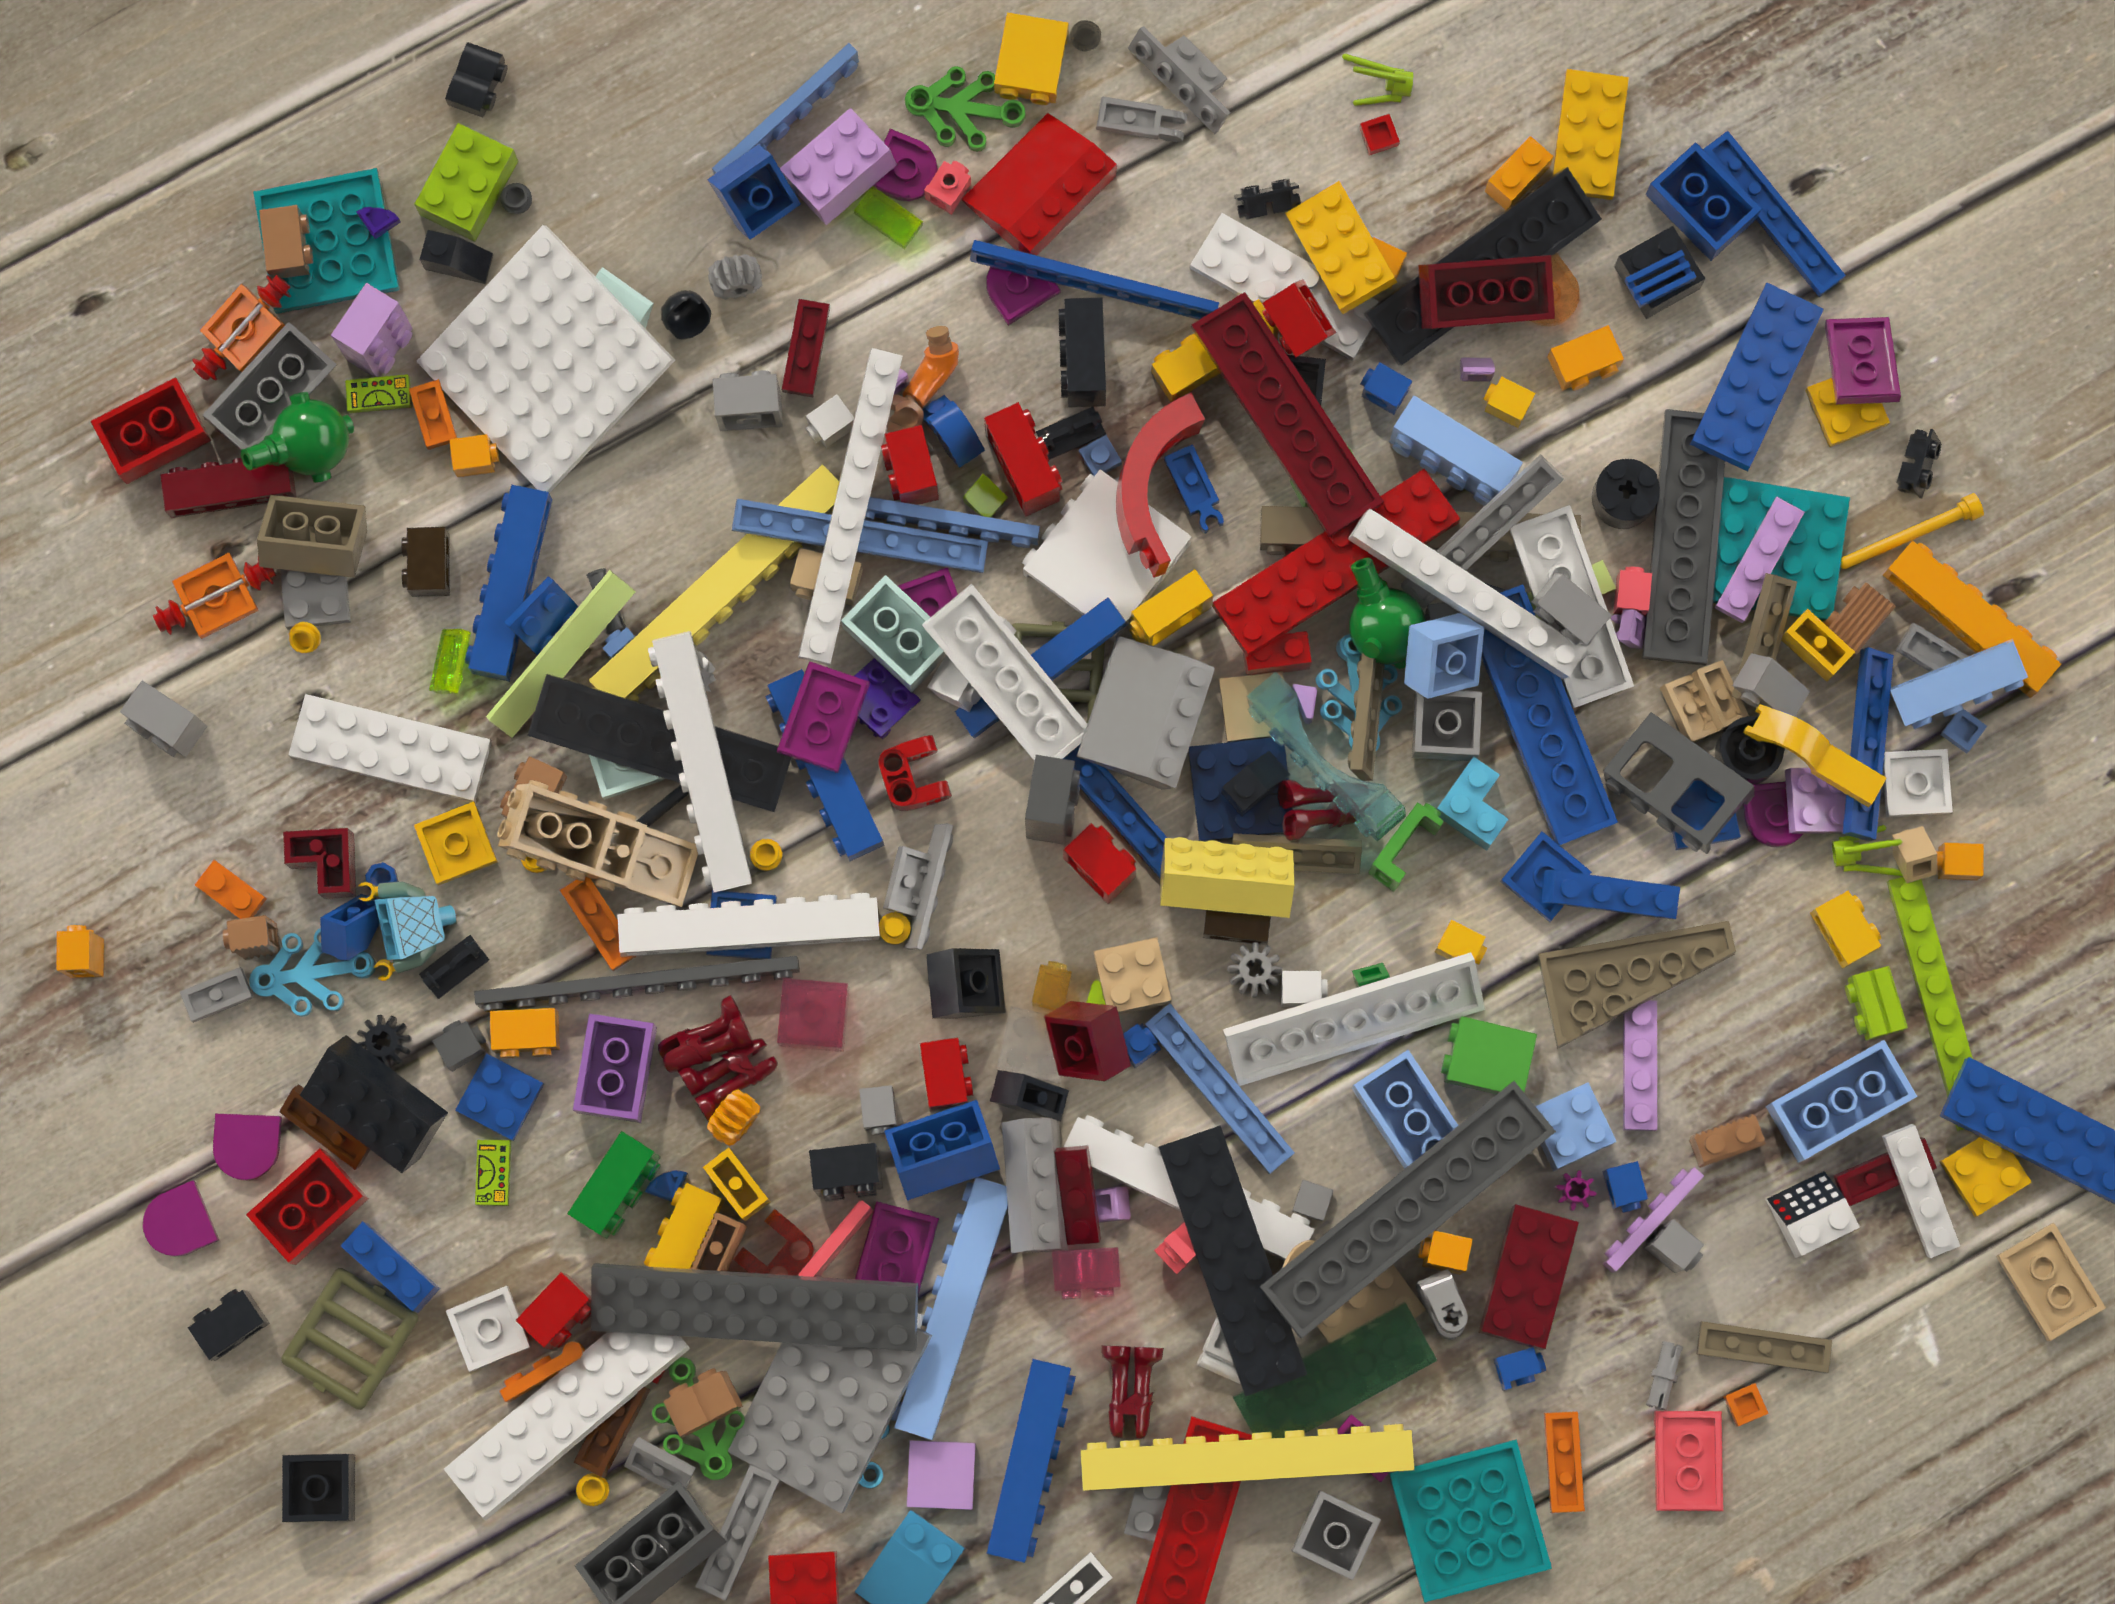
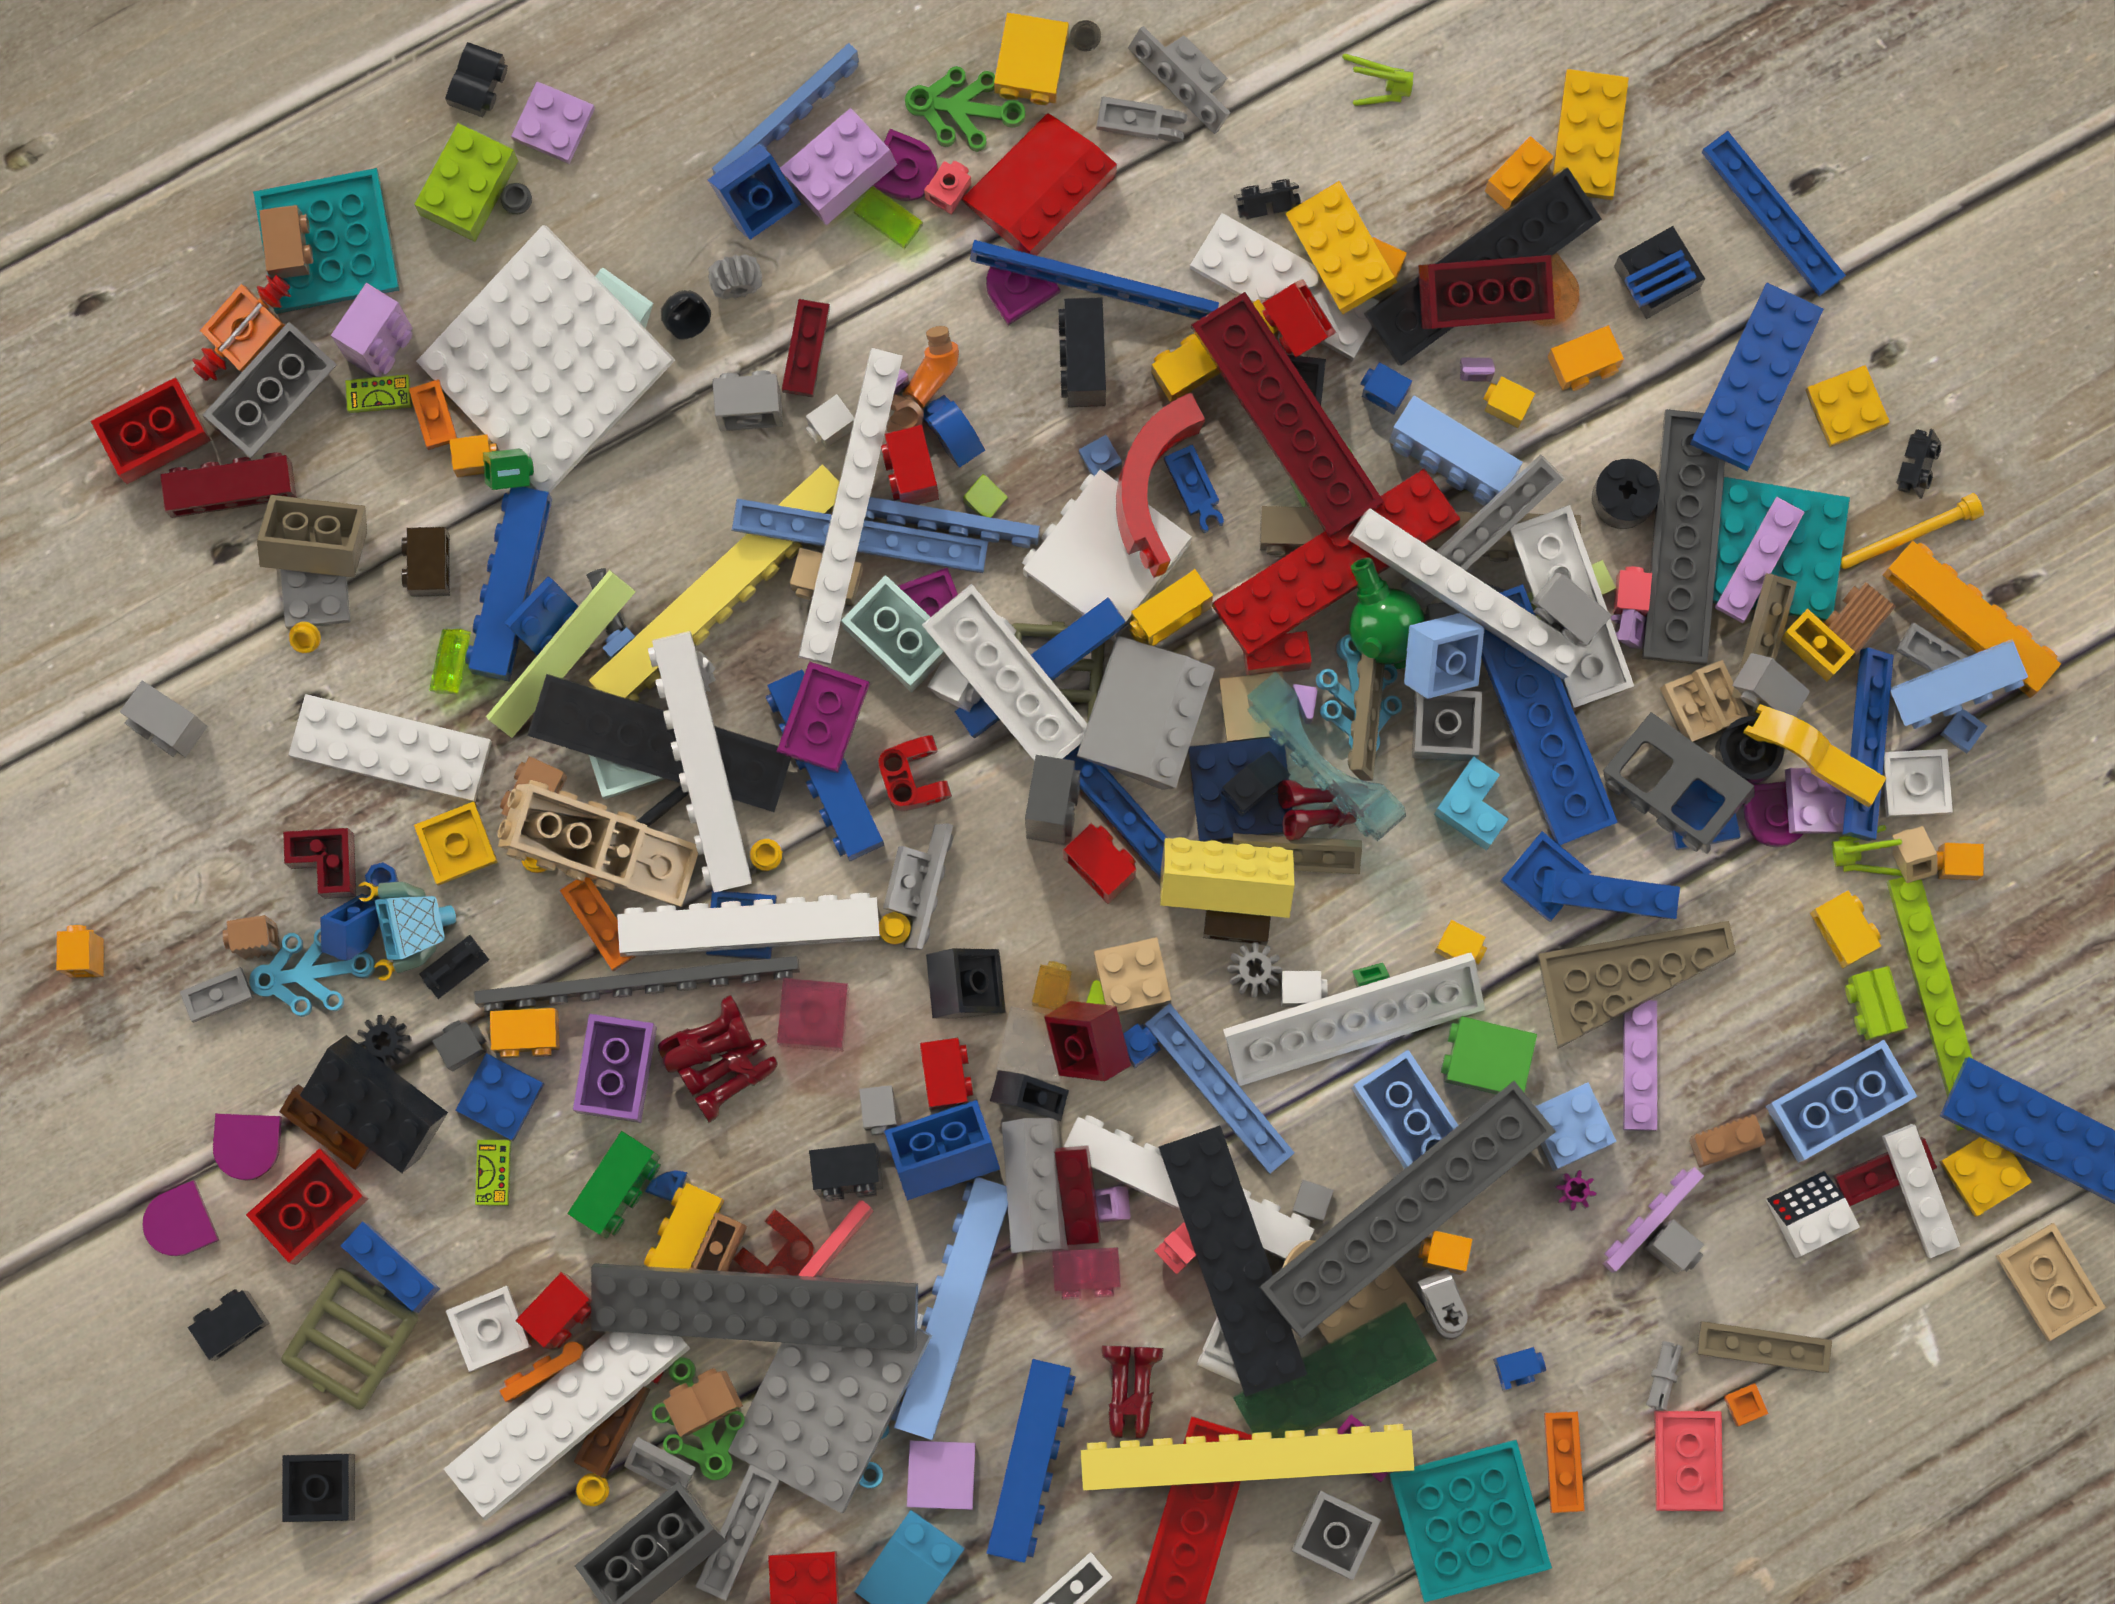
(214, 596): orange plate -> none
(230, 891): orange plate -> none
(305, 437): green piece -> none
(378, 220): dark purple tile -> none
(455, 257): black slope -> none
(507, 469): none -> green brick
(553, 122): none -> lavender plate
(733, 1117): light orange gear -> none
(736, 1184): yellow brick -> none
(885, 700): dark purple hinge -> none
(897, 1245): magenta tile -> none
(1023, 458): red brick -> none
(1072, 432): black hinge -> none
(1146, 1511): light grey plate -> none
(1379, 134): red plate -> none
(1382, 867): bright green panel -> none
(1528, 1277): dark red brick -> none
(1625, 1186): blue brick -> none
(1703, 201): blue brick -> none
(1862, 360): magenta tile -> none

